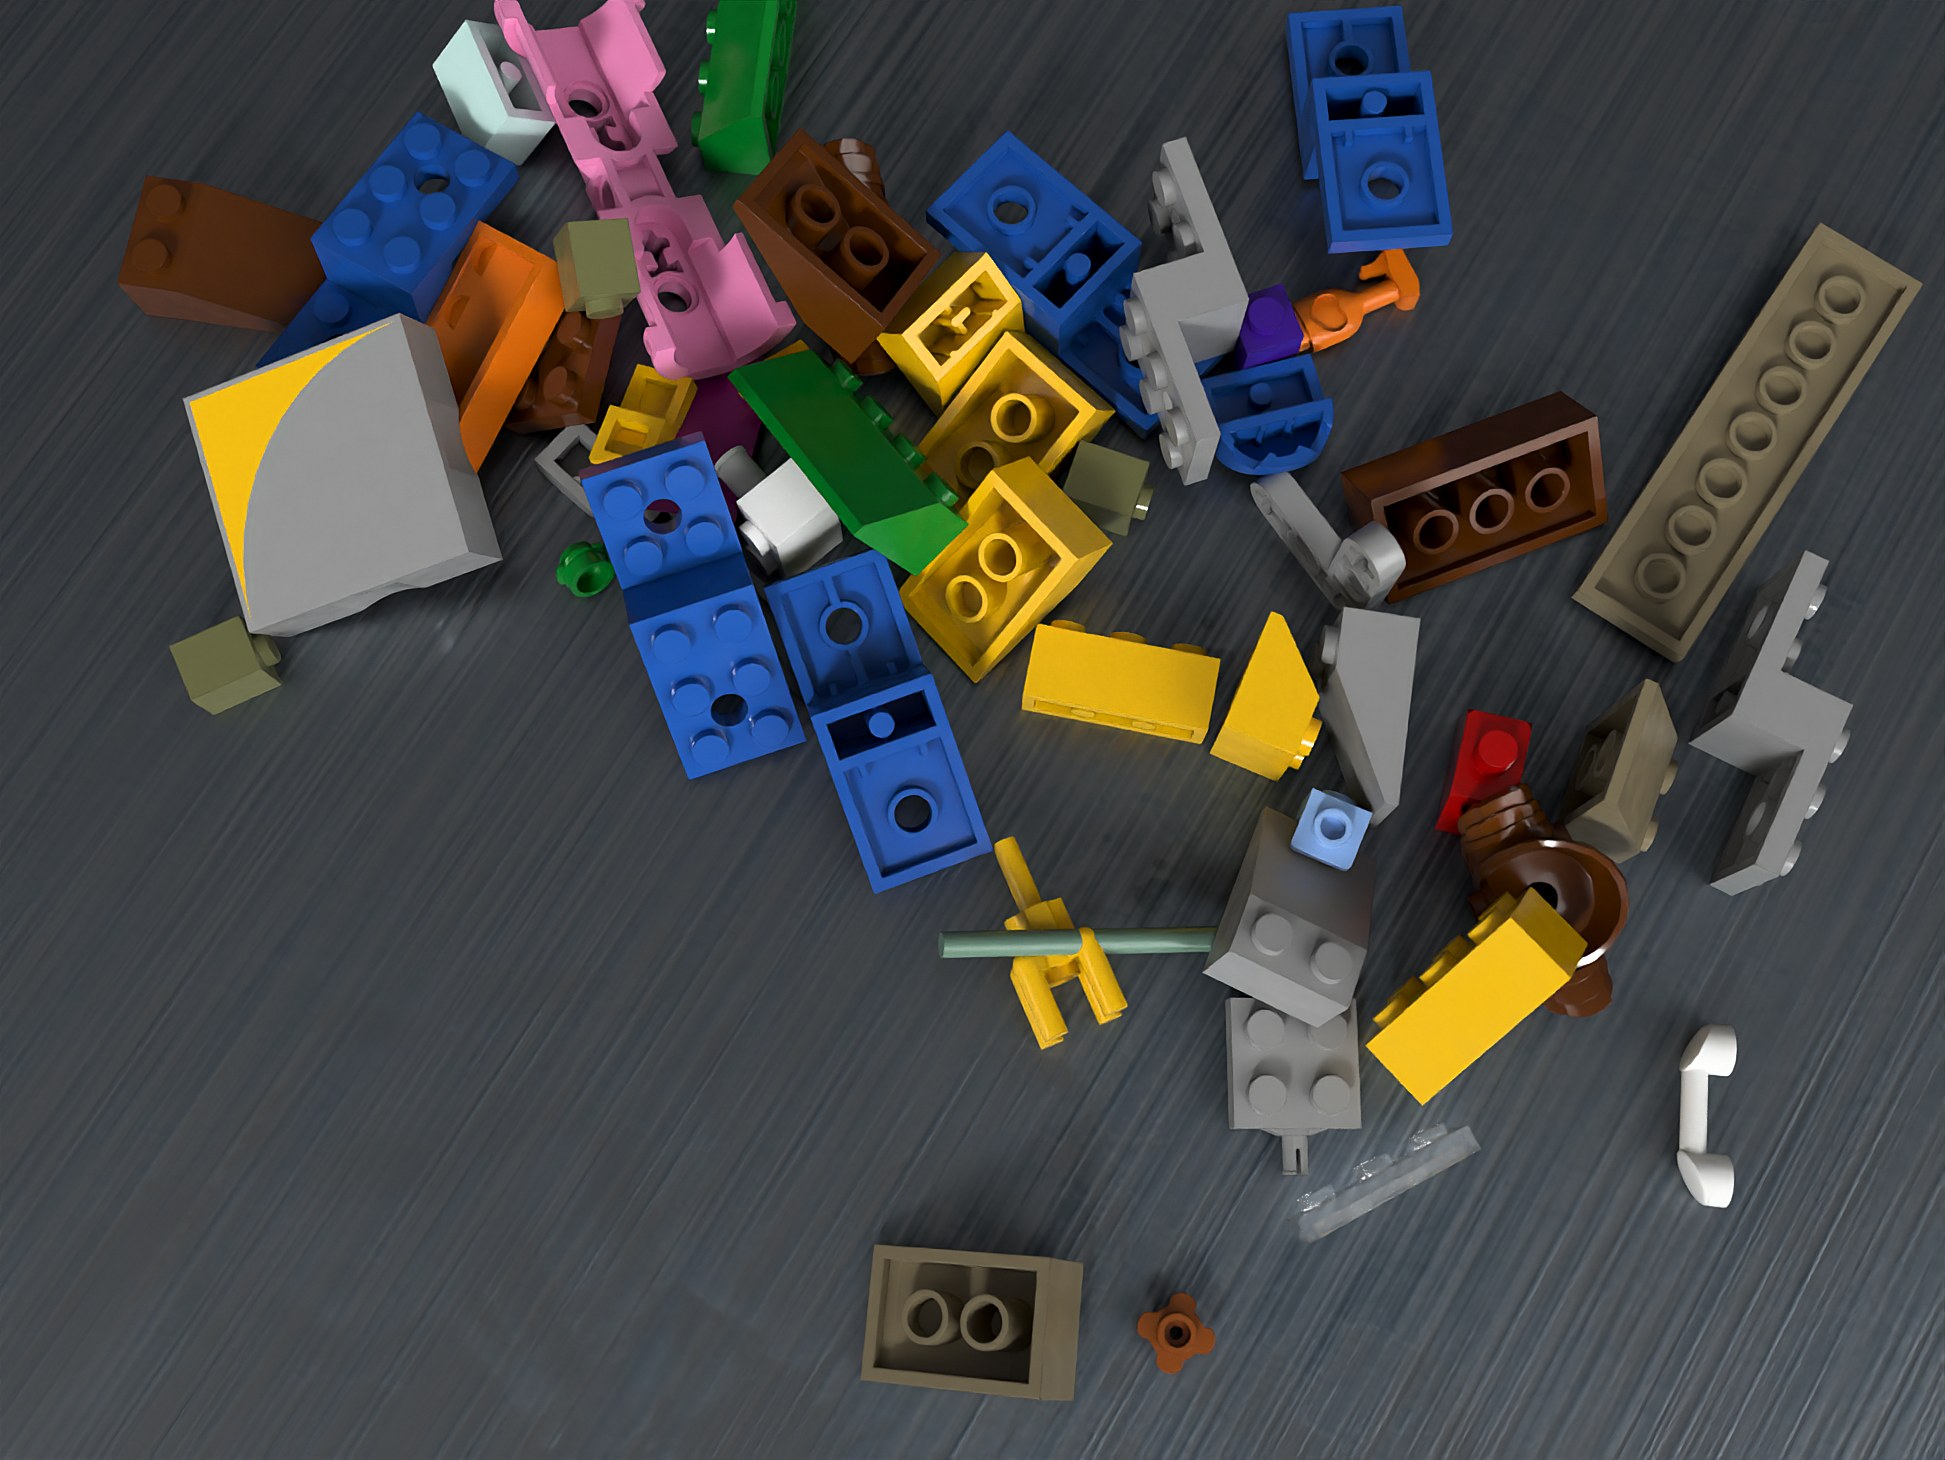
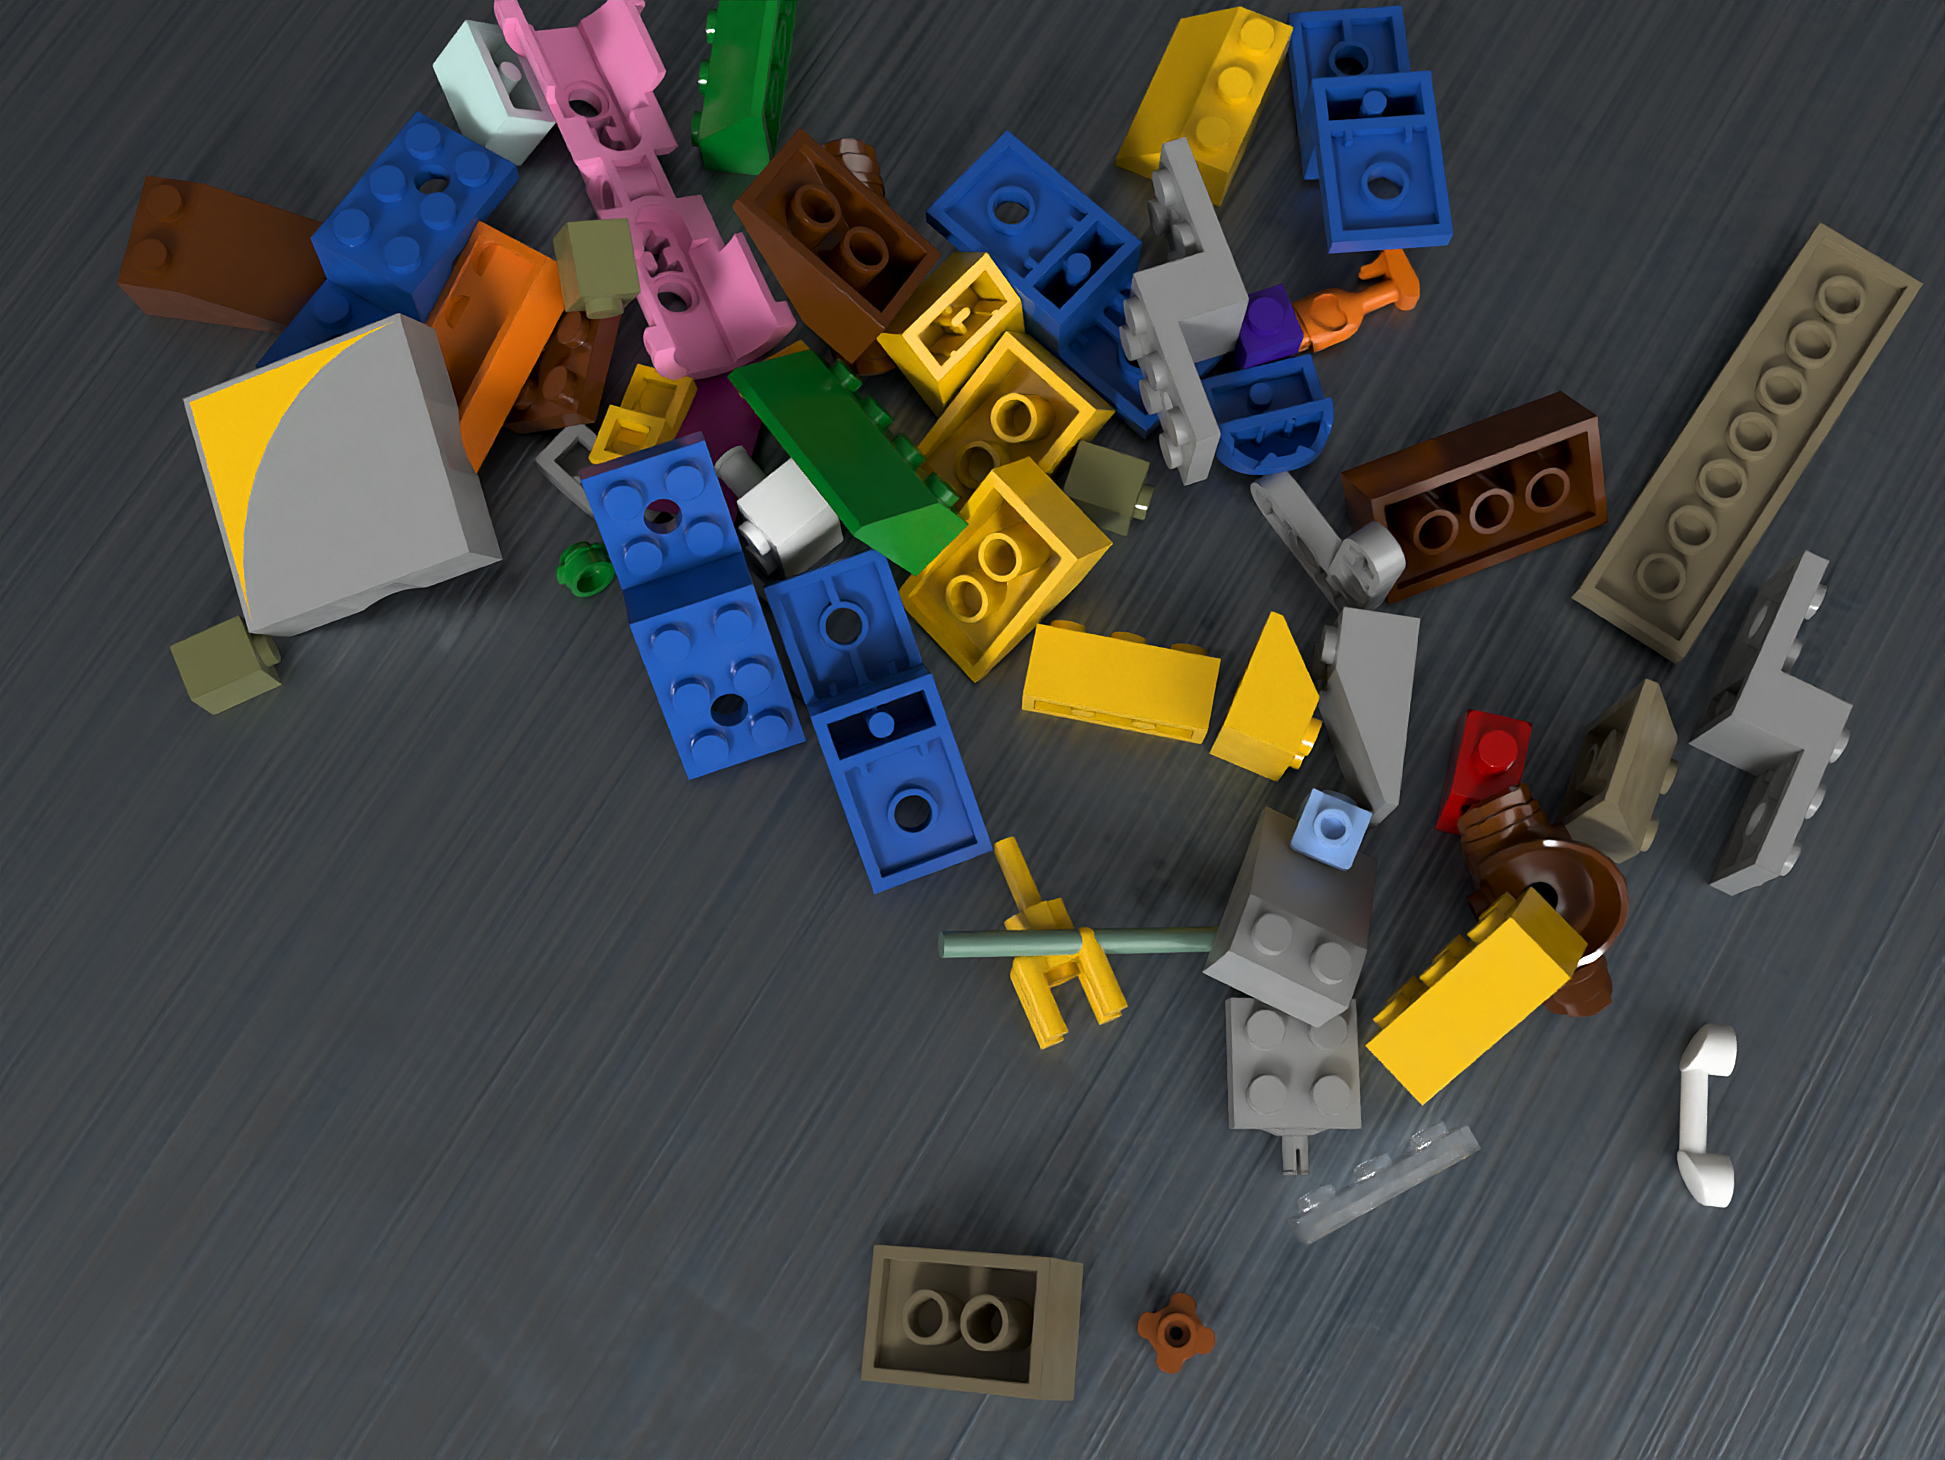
(1210, 92): none -> yellow slope

